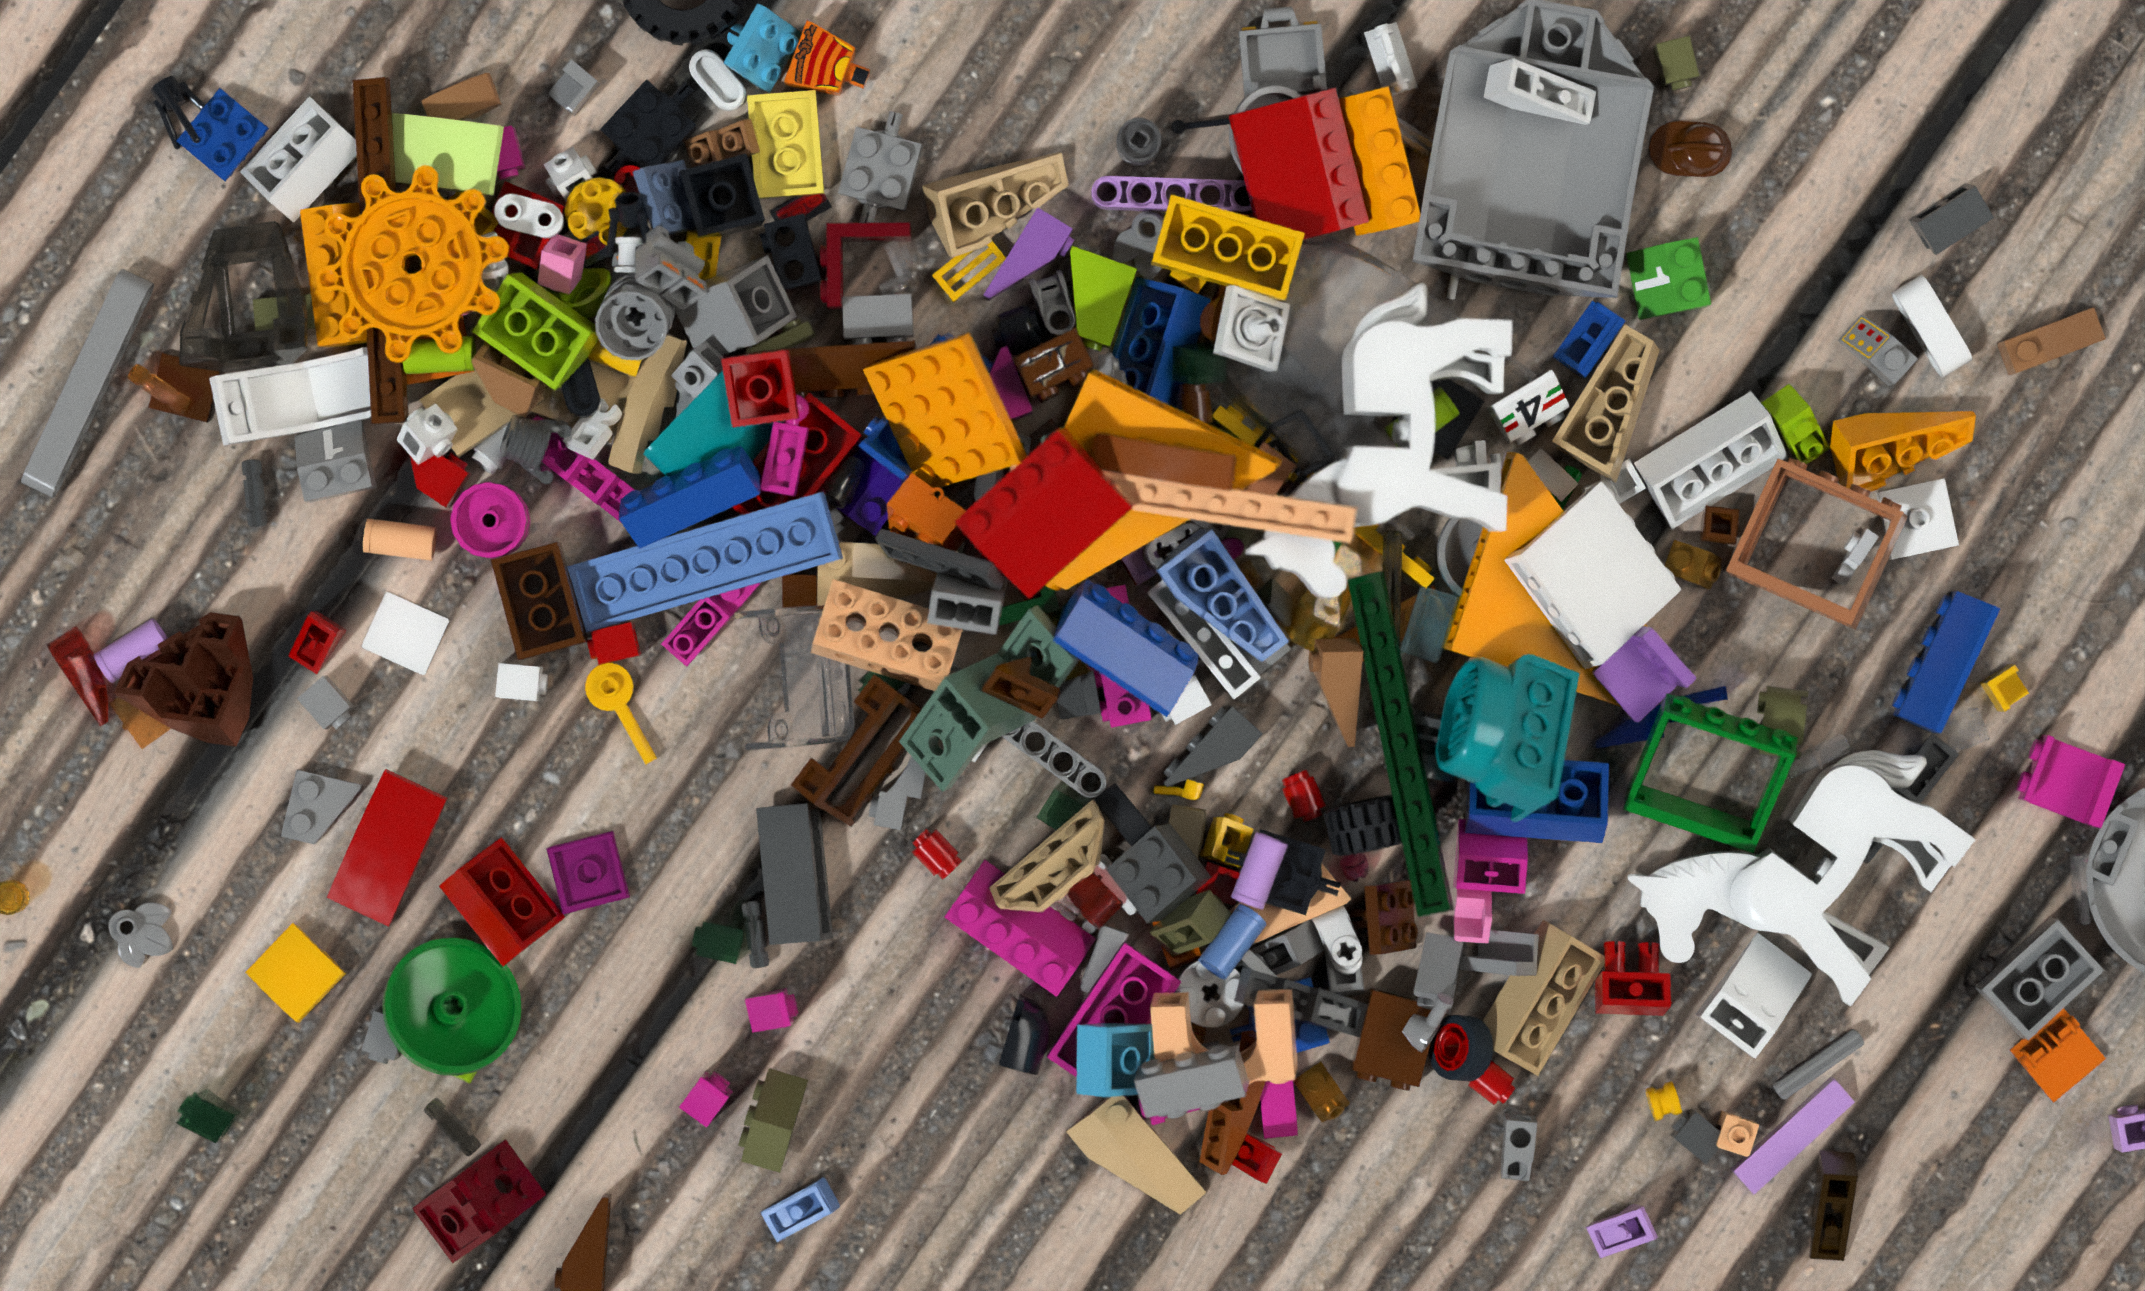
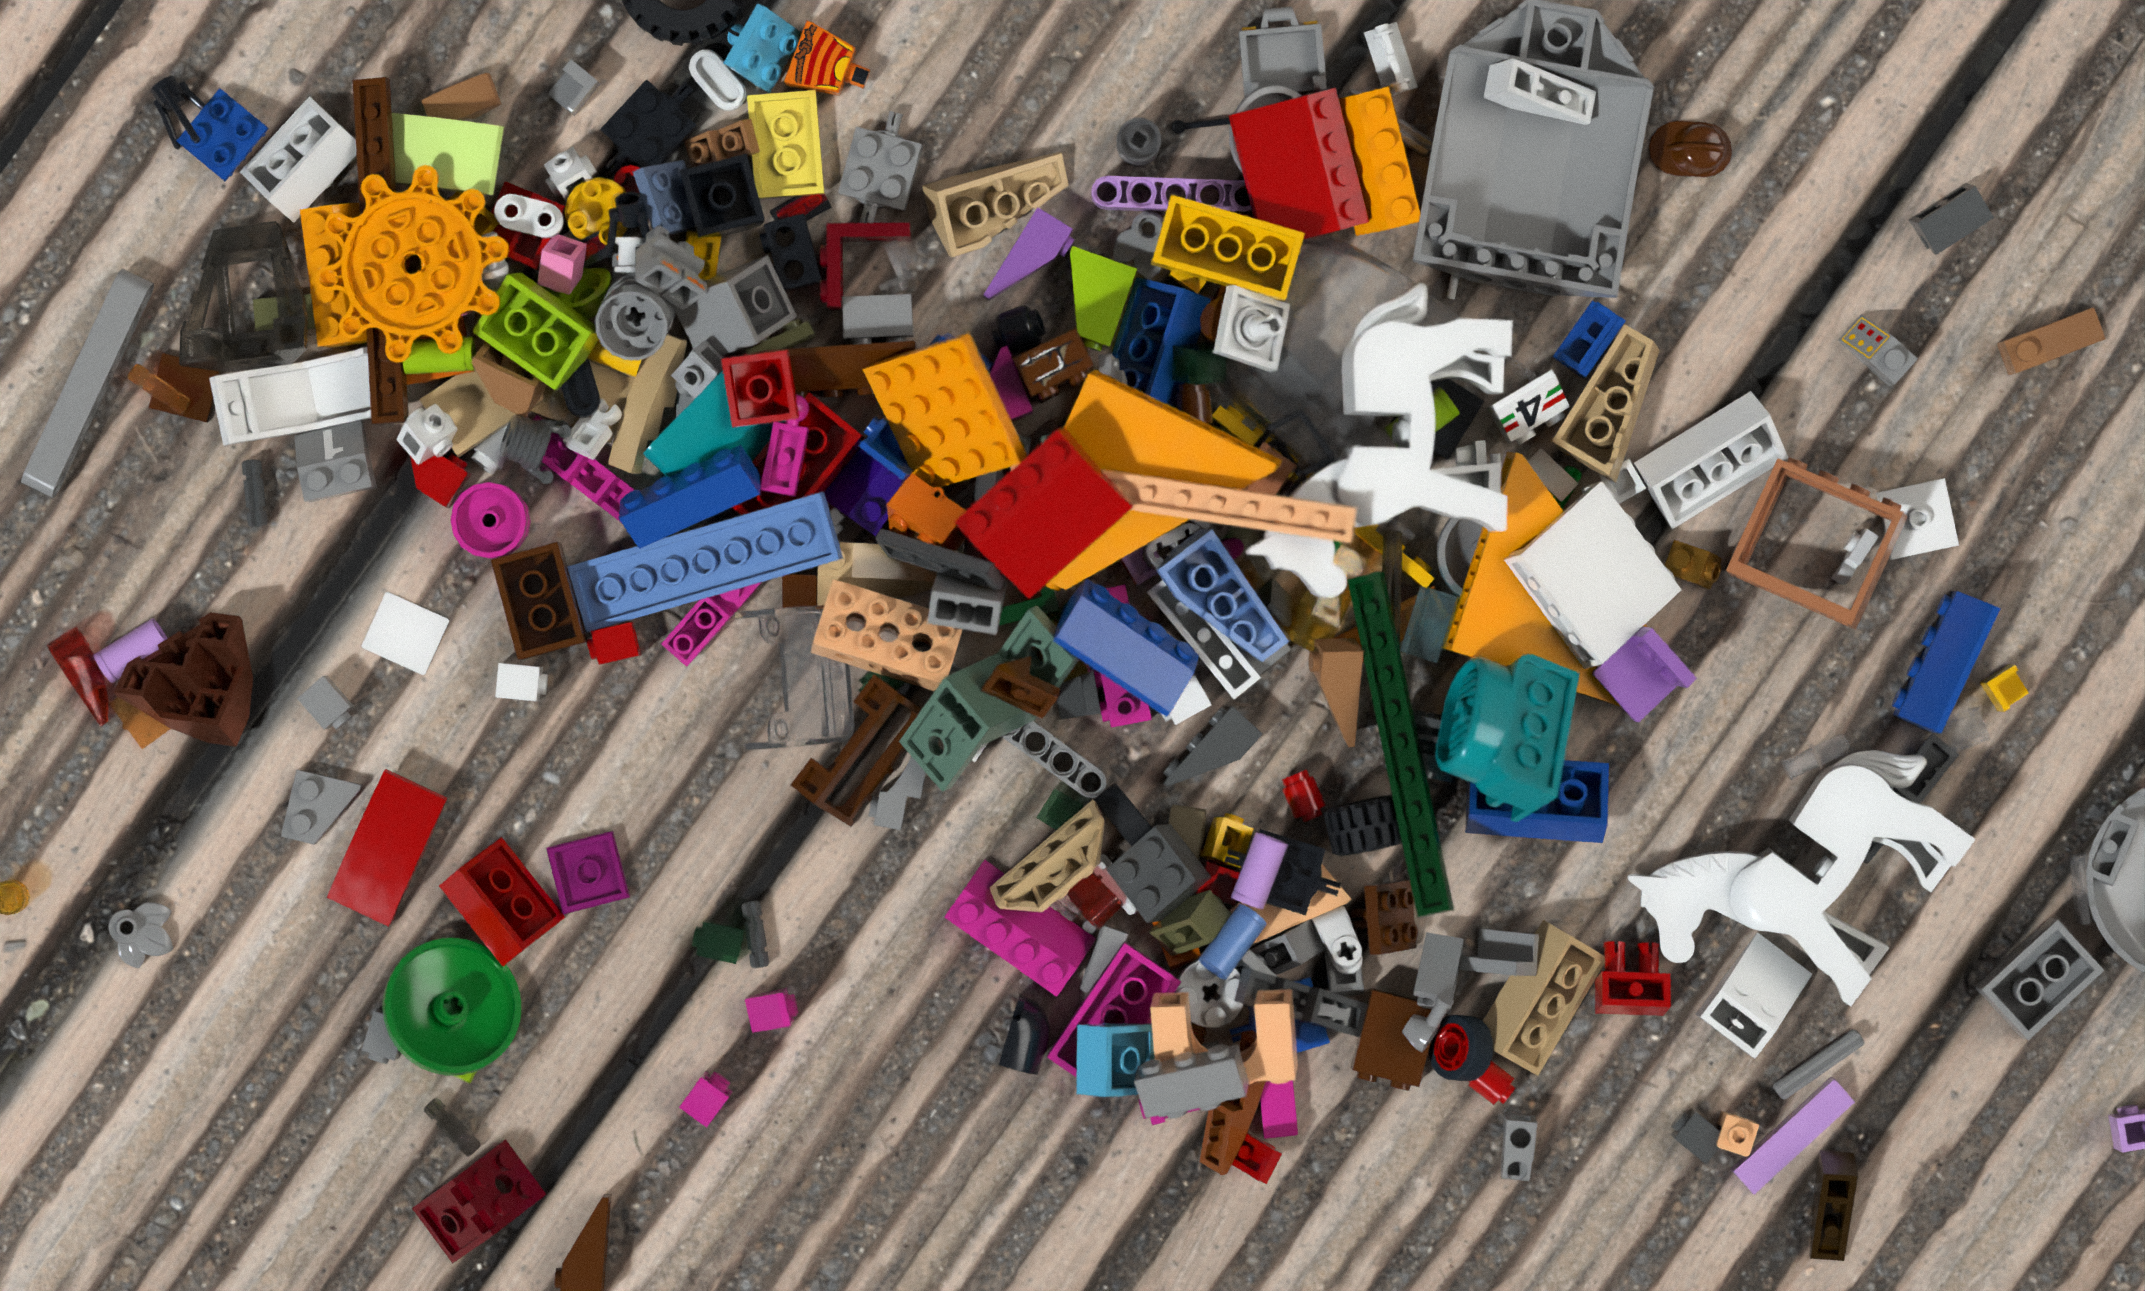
(207, 1115): clear green slope -> none
(295, 973): yellow slope -> none
(316, 641): red slope -> none
(399, 539): light nougat pin -> none
(510, 155): dark pink brick -> none
(611, 689): yellow piece -> none
(772, 1119): olive brick -> none
(794, 873): dark grey brick -> none
(800, 1209): medium blue slope -> none
(843, 483): clear smoke cone -> none
(936, 853): red brick -> none
(946, 286): yellow tile -> none
(1053, 301): light grey piece -> none
(1131, 1149): tan wedge -> none
(1165, 461): dark orange slope -> none
(1192, 790): yellow hand -> none
(1321, 1092): pearl gold bracket -> none
(1354, 866): clear pink hinge -> none
(1472, 916): bright pink panel -> none
(1490, 862): dark pink slope -> none
(1622, 1231): lavender slope -> none
(1630, 731): clear blue slope -> none
(1663, 1101): yellow wheel -> none
(1668, 278): bright green slope -> none
(1676, 63): olive brick -> none
(1697, 817): green window -> none
(1719, 525): reddish brown brick -> none
(1783, 711): olive brick -> none
(1796, 424): lime slope -> none
(1881, 445): light orange wedge -> none
(1931, 326): white beam -> none
(2058, 1055): orange hinge -> none
(2069, 781): dark pink panel -> none

